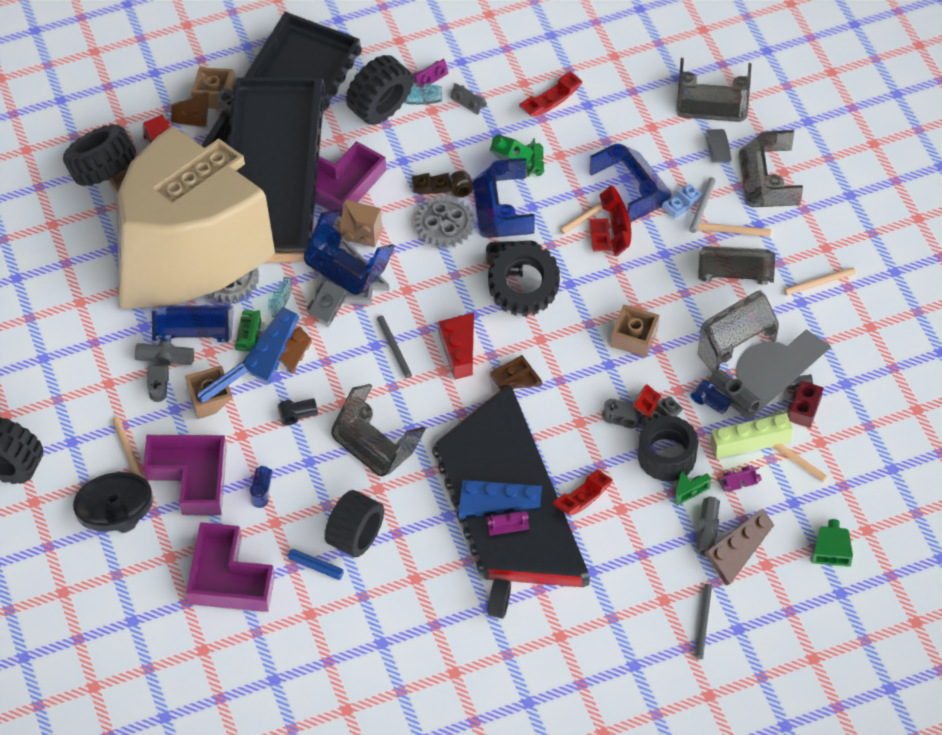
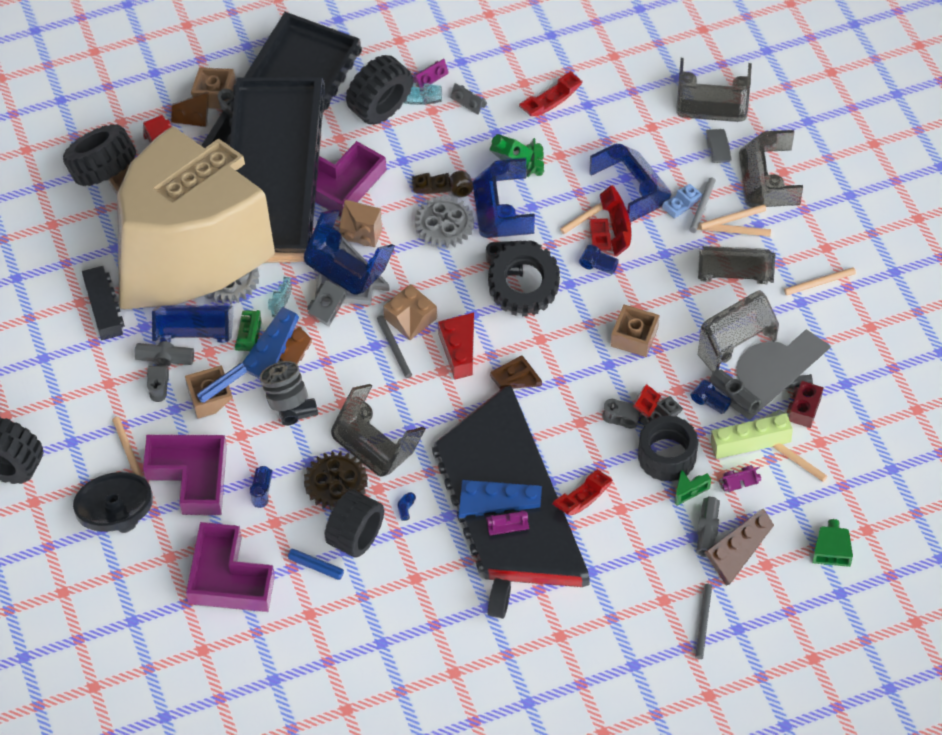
(102, 302): none -> black brick
(283, 386): none -> dark grey wheel
(334, 479): none -> dark brown gear
(404, 505): none -> clear blue arm
(410, 312): none -> medium nougat slope
(593, 258): none -> clear blue piece
(732, 217): none -> light nougat bar

